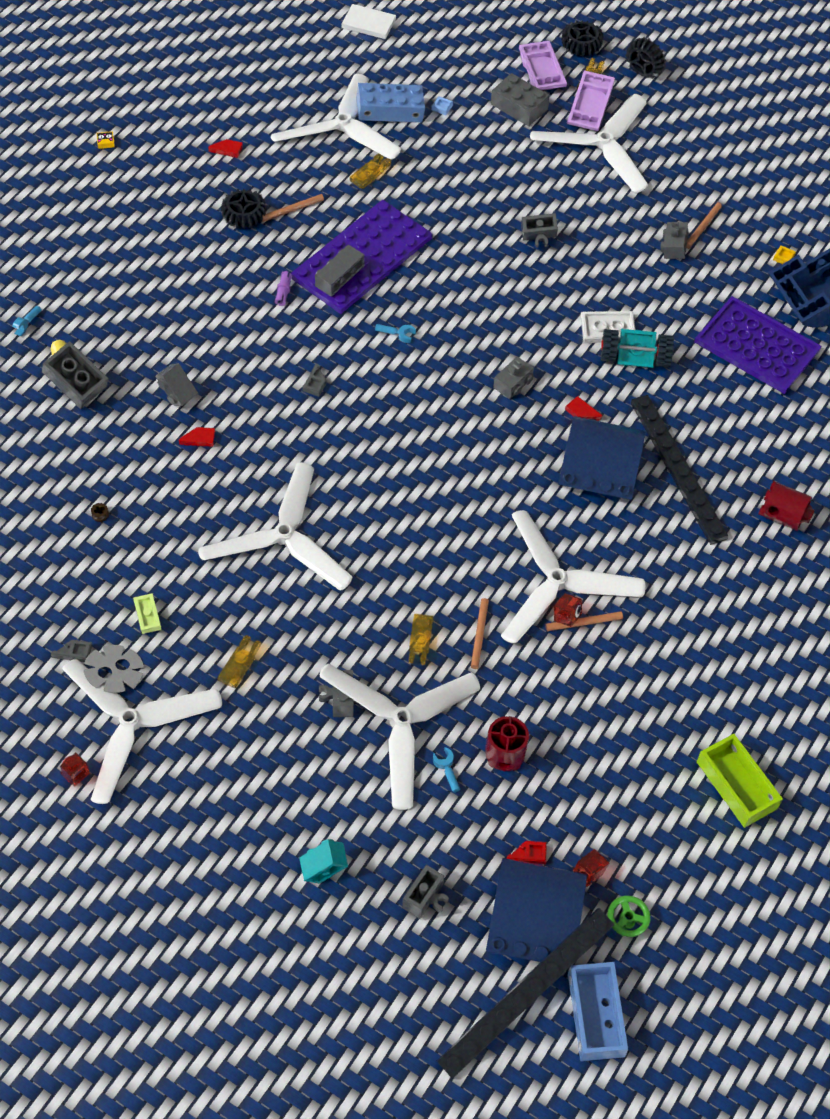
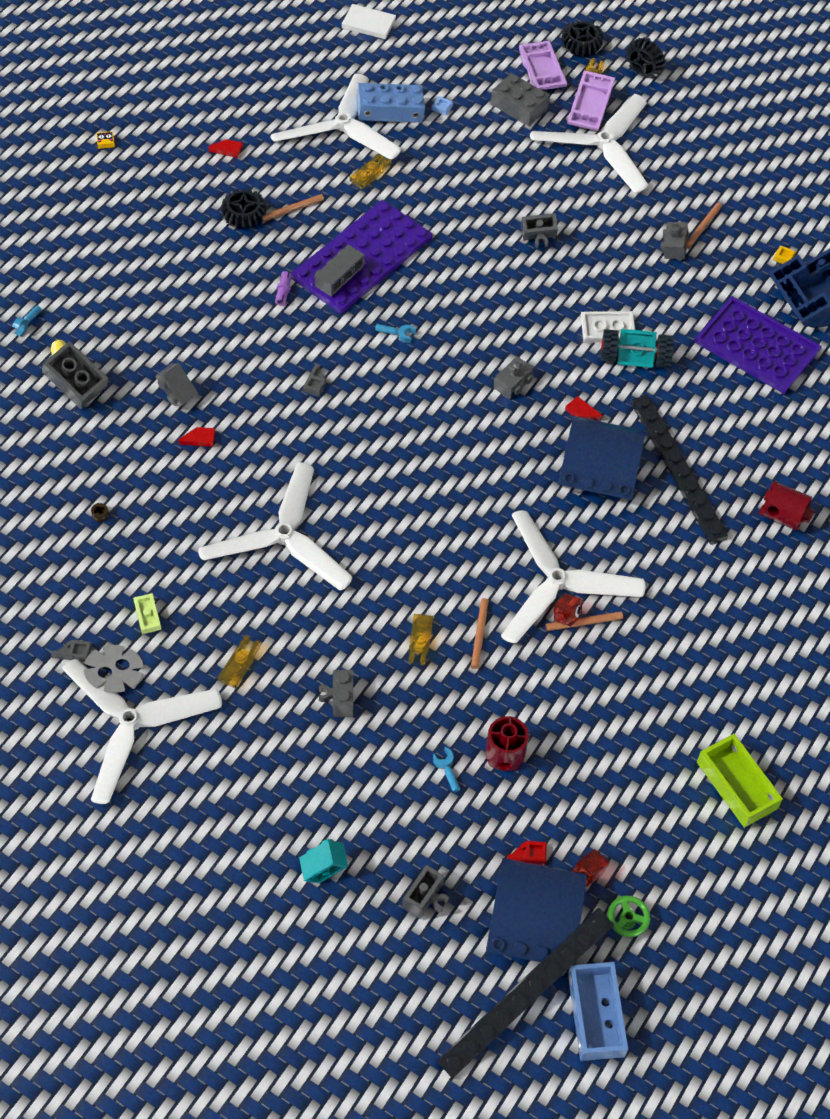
(71, 766): clear red brick -> none
(401, 738): white piece -> none

